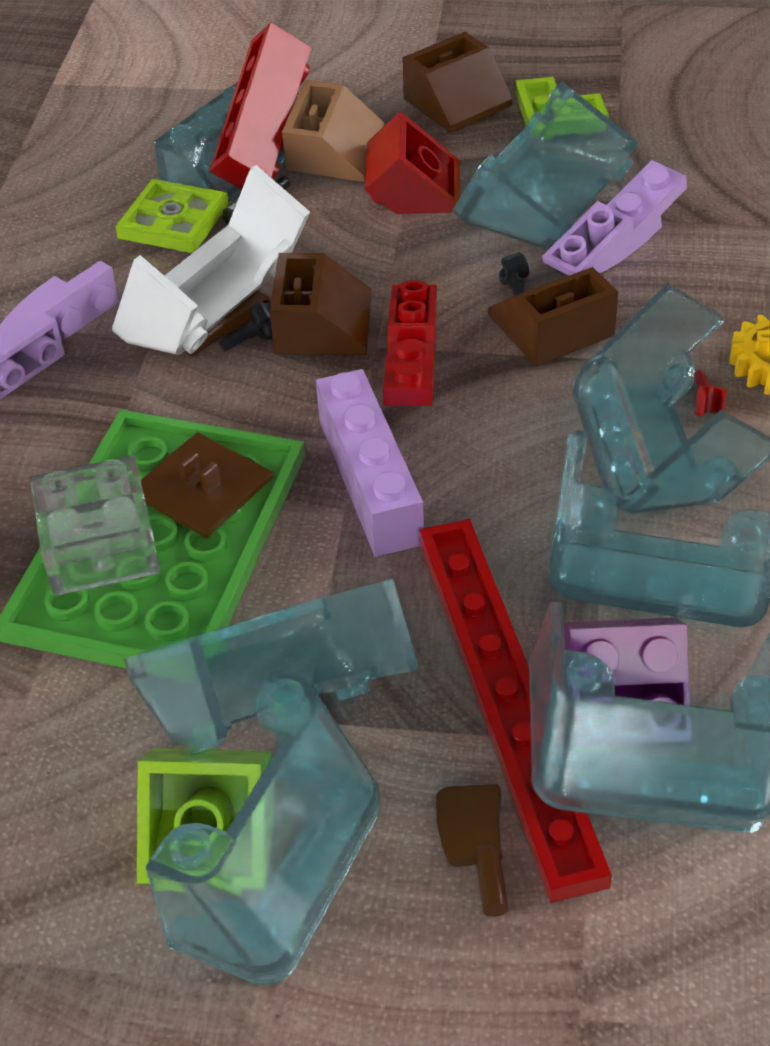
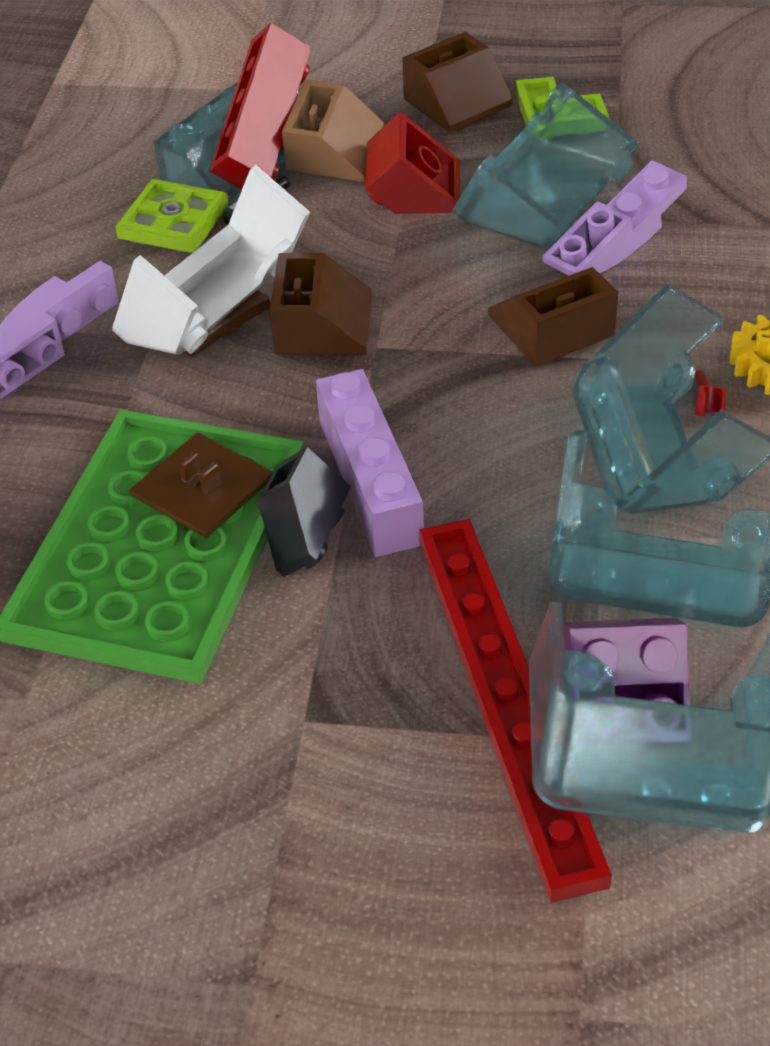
(93, 525): clear slope -> none
(190, 789): lime slope -> none
(259, 327): black hand -> none
(263, 886): clear light blue windscreen -> none
(300, 509): none -> black slope
(329, 642): clear light blue windscreen -> none
(411, 345): red slope -> none
(471, 835): reddish brown piece -> none
(514, 269): black hand -> none

